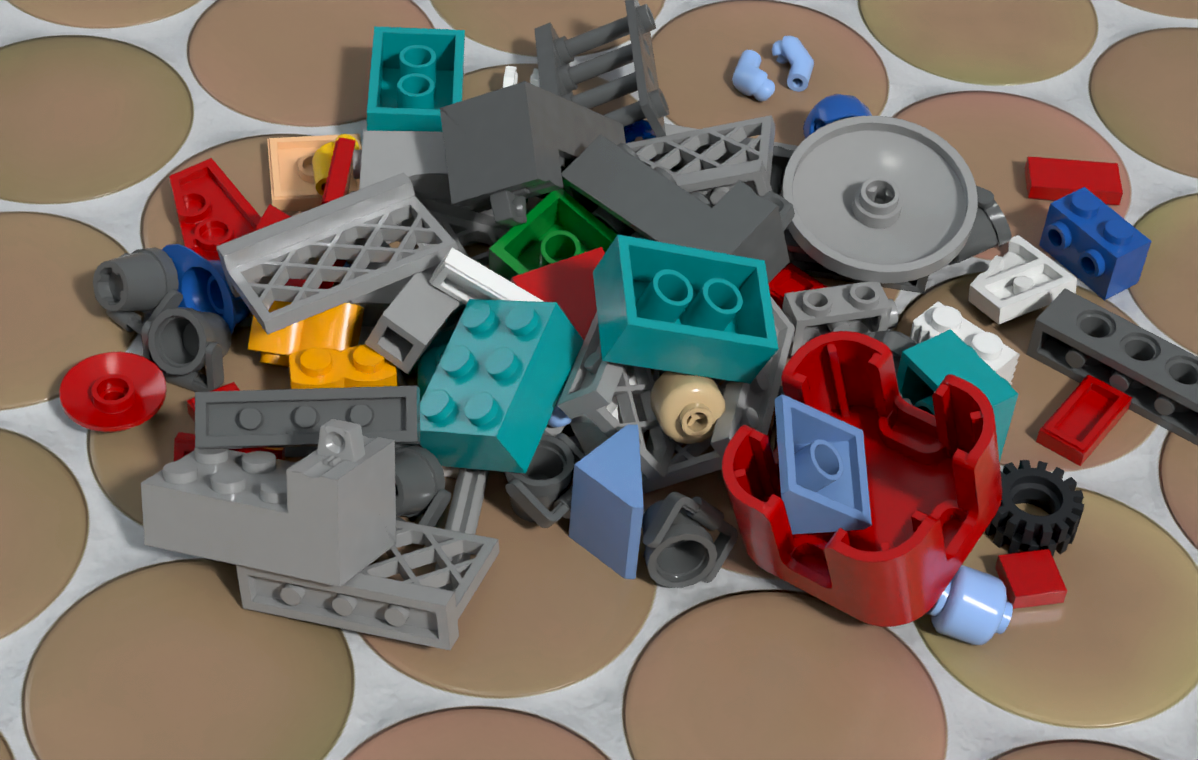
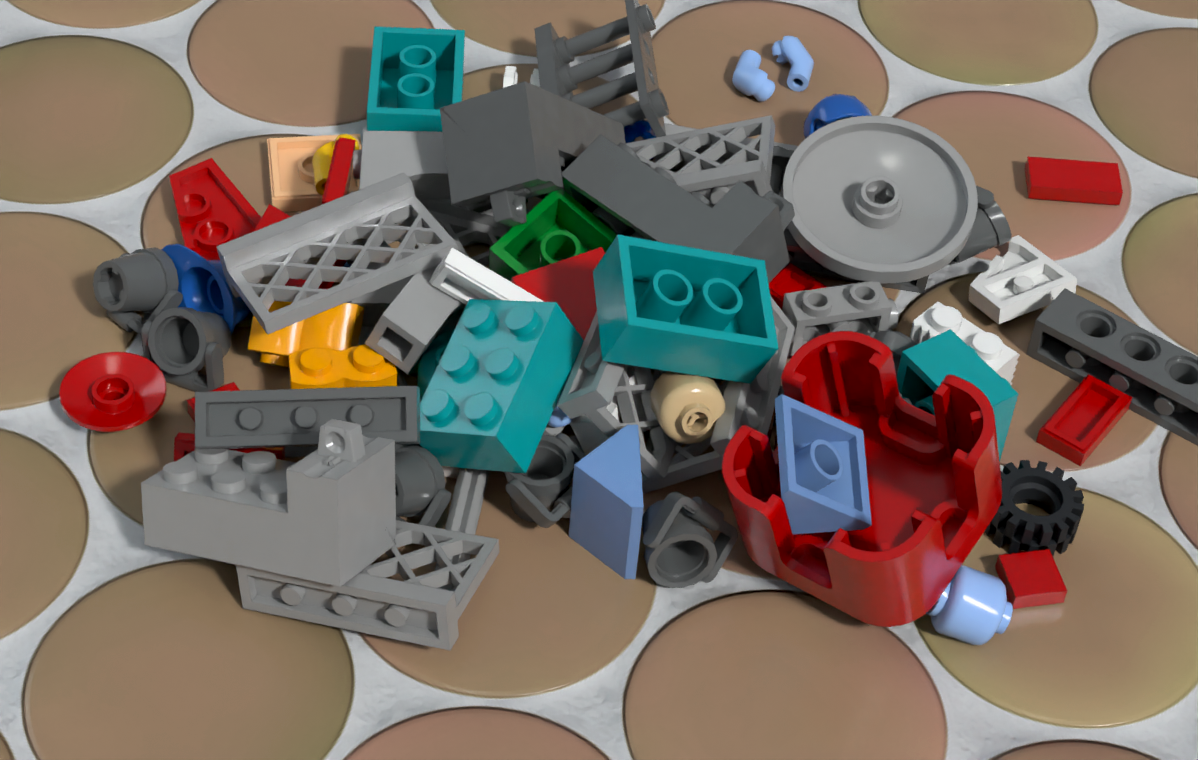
(1094, 243): blue brick -> none

